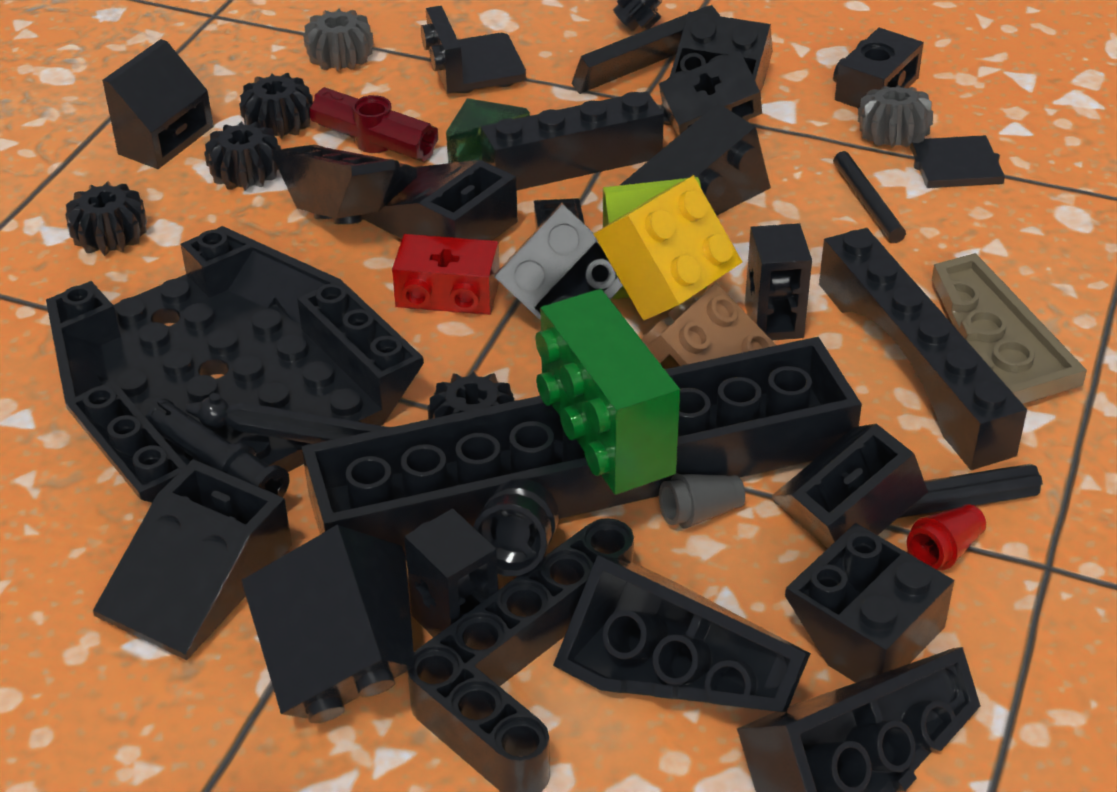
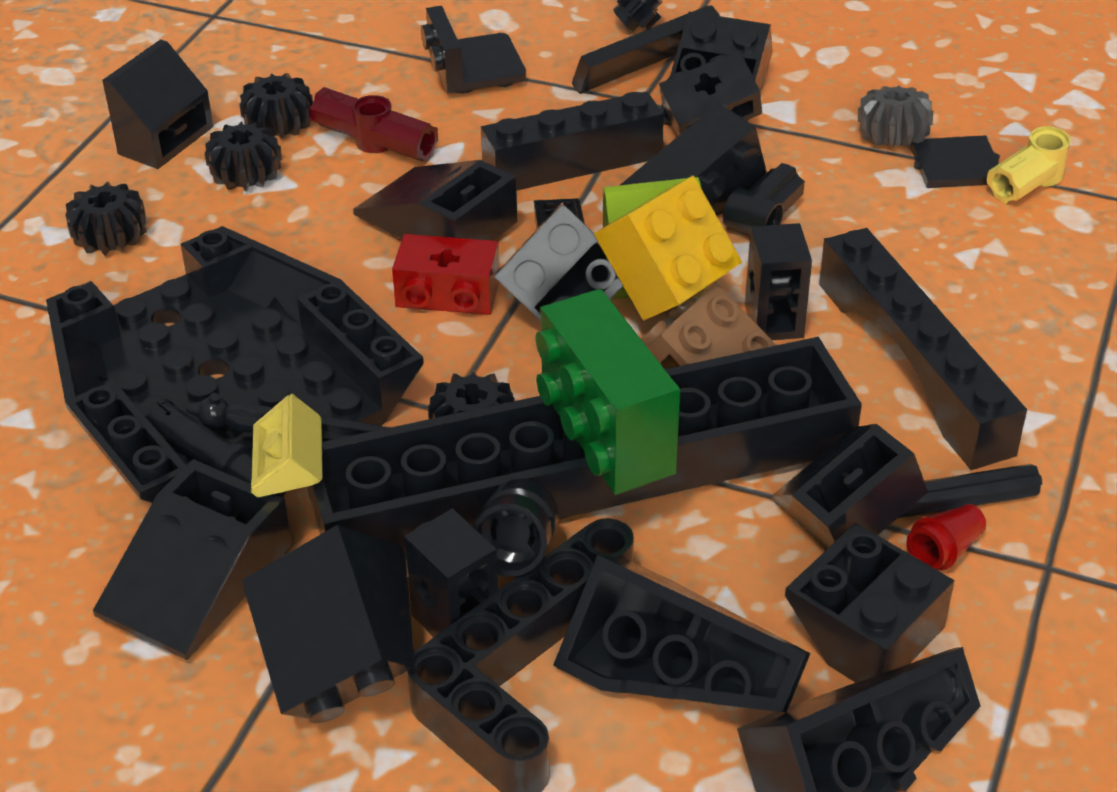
(286, 448): none -> light yellow slope
(338, 39): dark grey gear -> none
(340, 181): black wedge -> none
(465, 130): clear green slope -> none
(698, 497): dark grey cone -> none
(764, 201): none -> black piece
(869, 197): black bar -> none
(877, 62): black brick -> none
(1005, 330): dark tan wing -> none
(1033, 166): none -> light yellow piece

